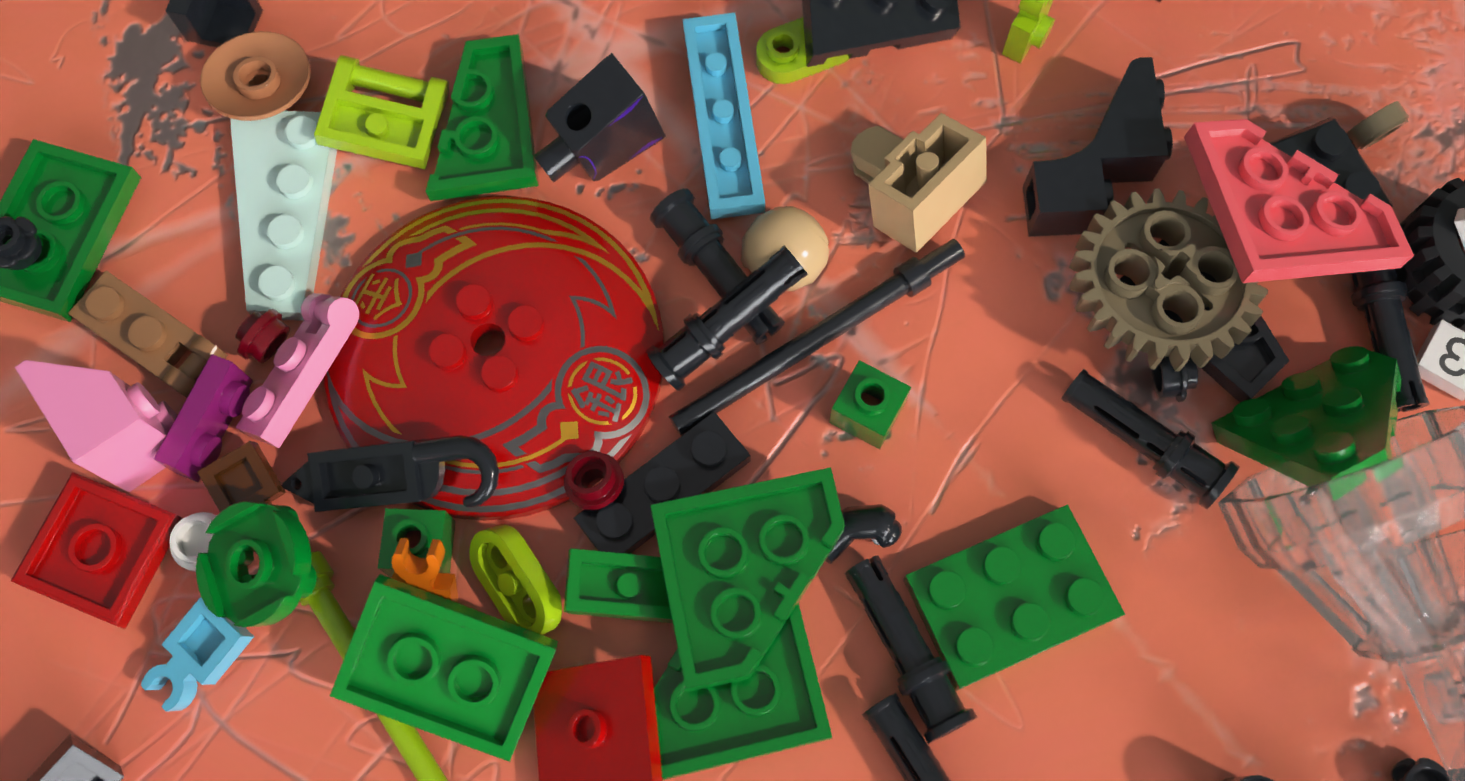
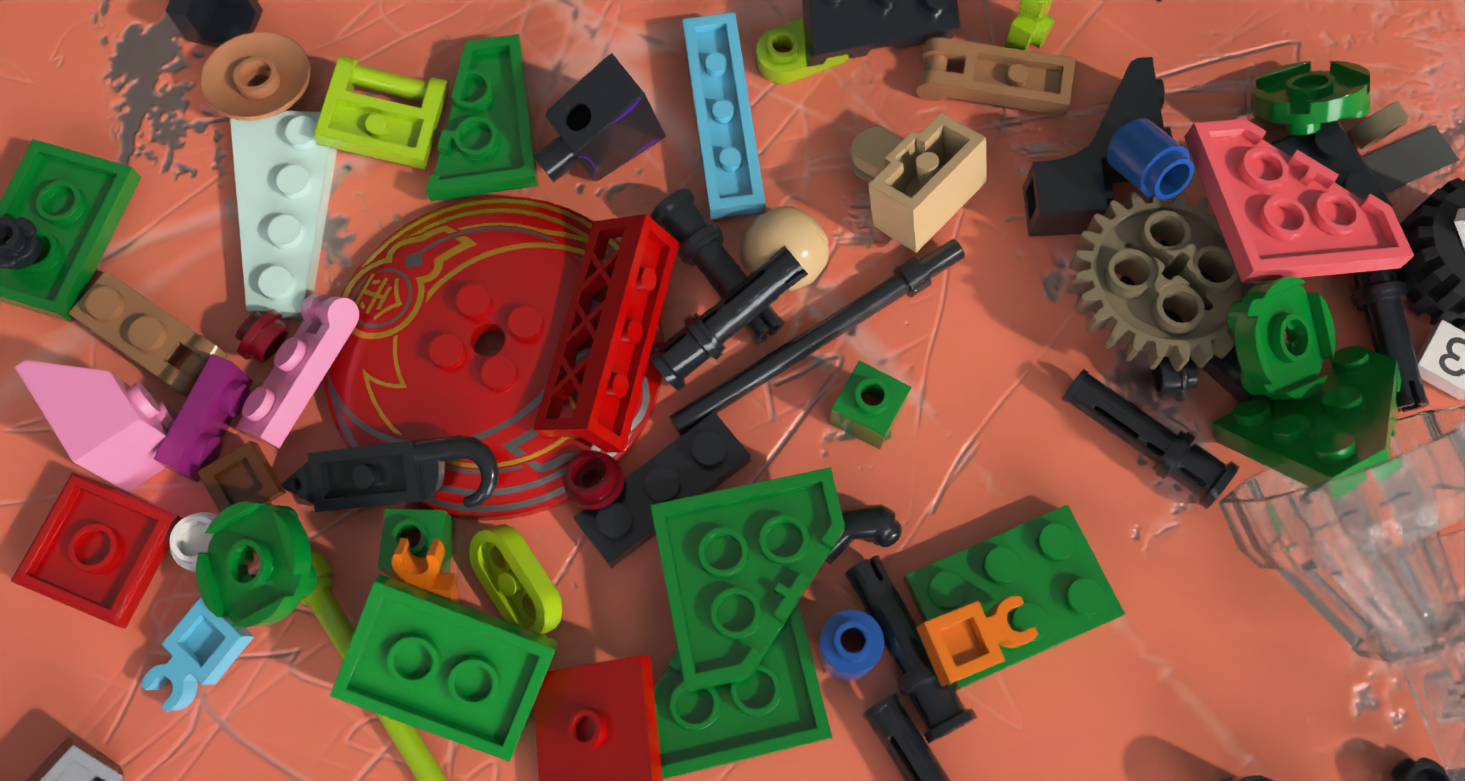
(616, 586): green plate -> none
(621, 328): none -> red fence
(841, 662): none -> blue brick
(968, 641): none -> orange plate
(996, 76): none -> medium nougat plate
(1150, 159): none -> blue brick
(1259, 325): none -> green plate
(1308, 98): none -> green plate
(1410, 158): none -> dark grey sticker

